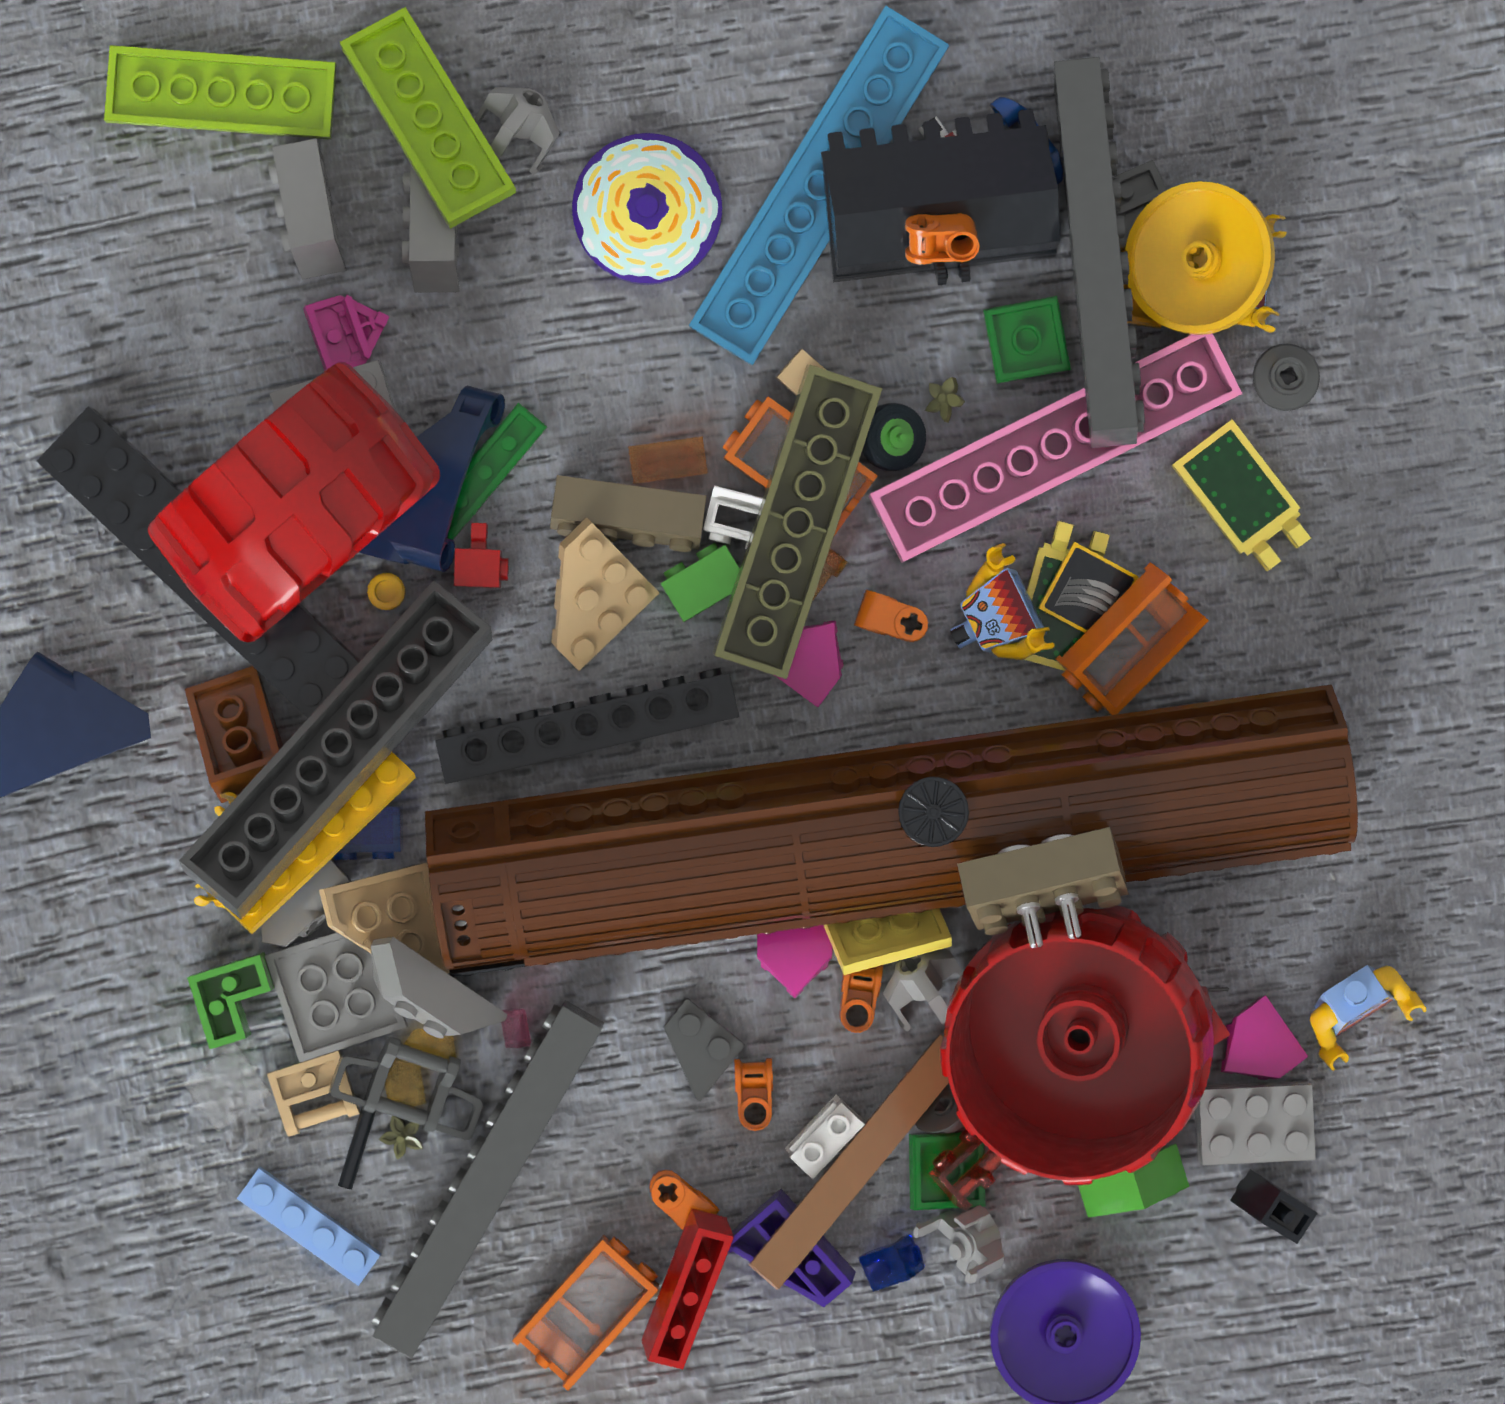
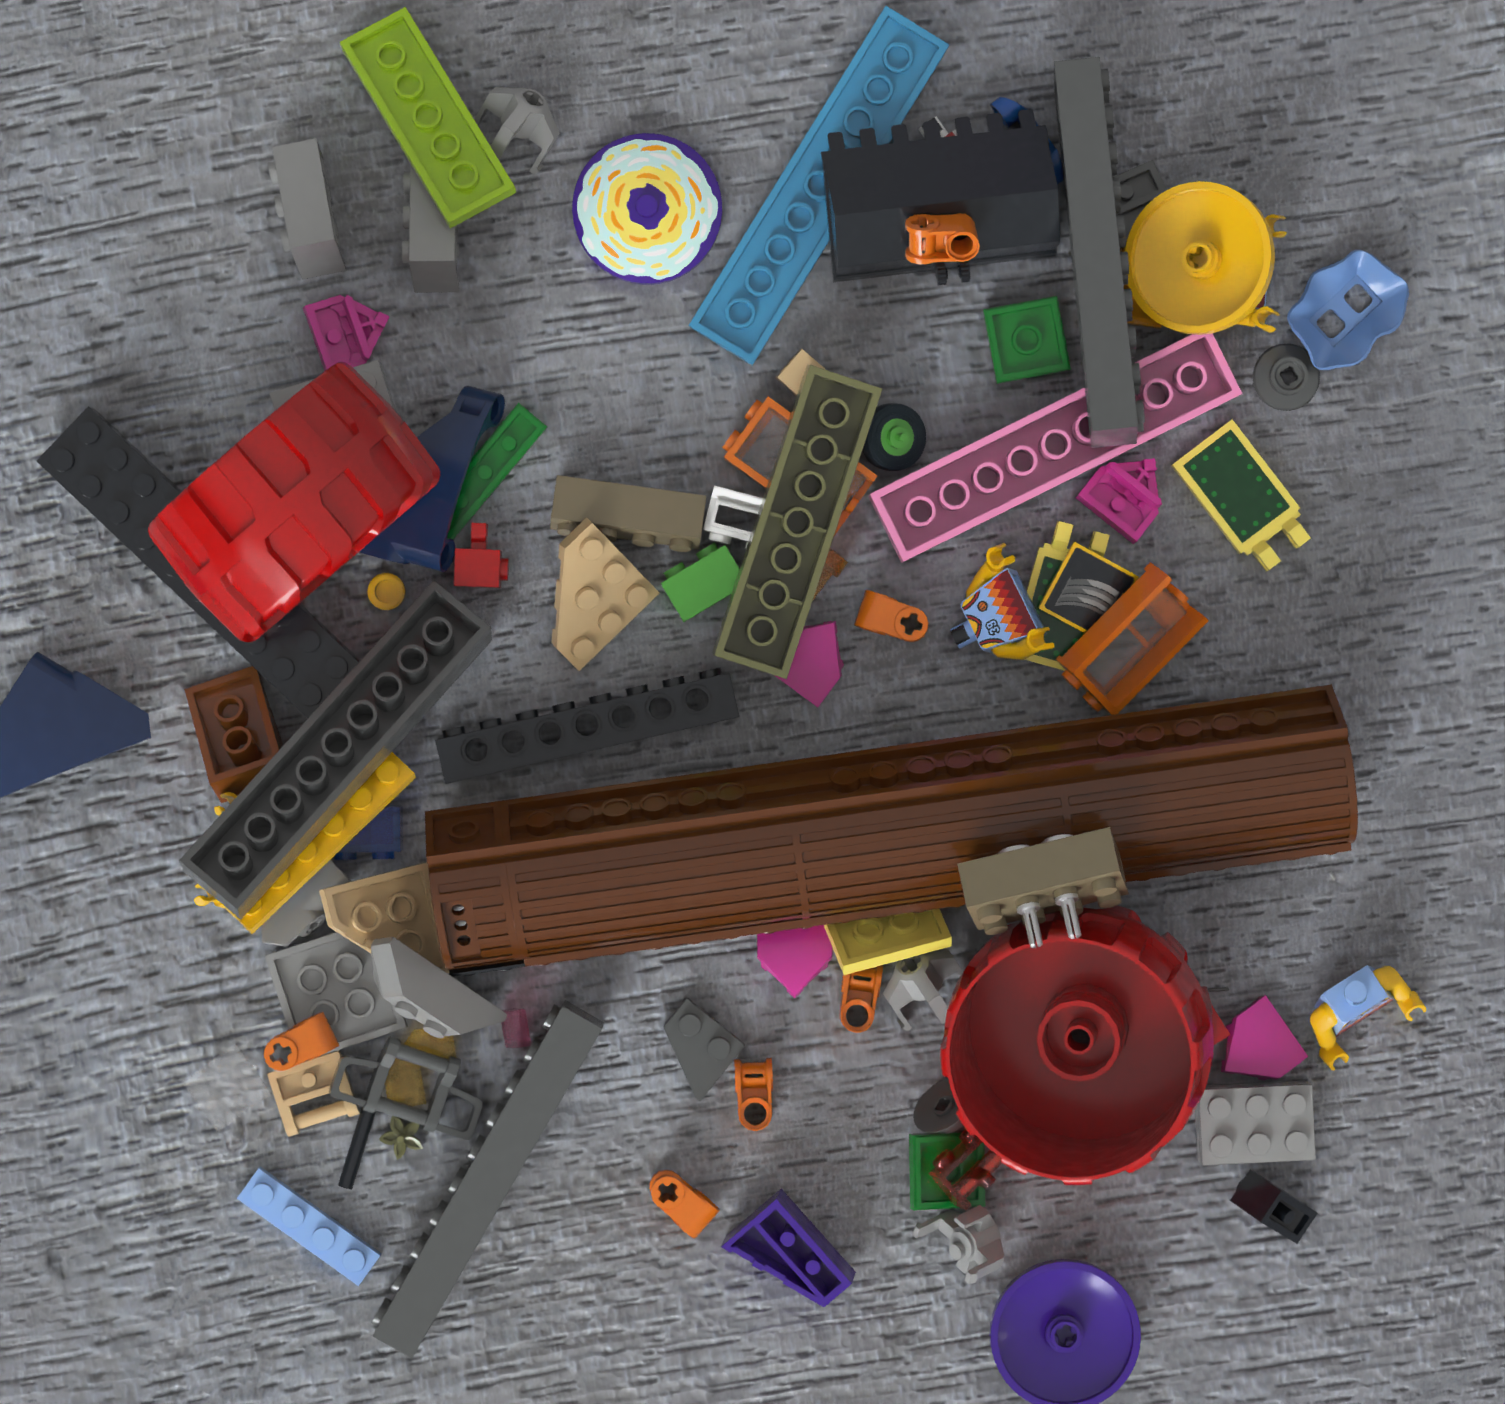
(220, 92): lime plate -> none
(220, 993): bright green brick -> none
(306, 1039): none -> orange piece
(587, 1310): clear door -> none
(668, 460): clear orange plate -> none
(687, 1288): red brick -> none
(824, 1136): white window -> none
(852, 1168): medium nougat tile -> none
(892, 1263): clear blue bracket -> none
(933, 811): black wheel -> none
(945, 398): olive plant -> none
(1124, 496): none -> dark pink slope
(1138, 1189): bright green brick -> none
(1326, 292): none -> medium blue piece

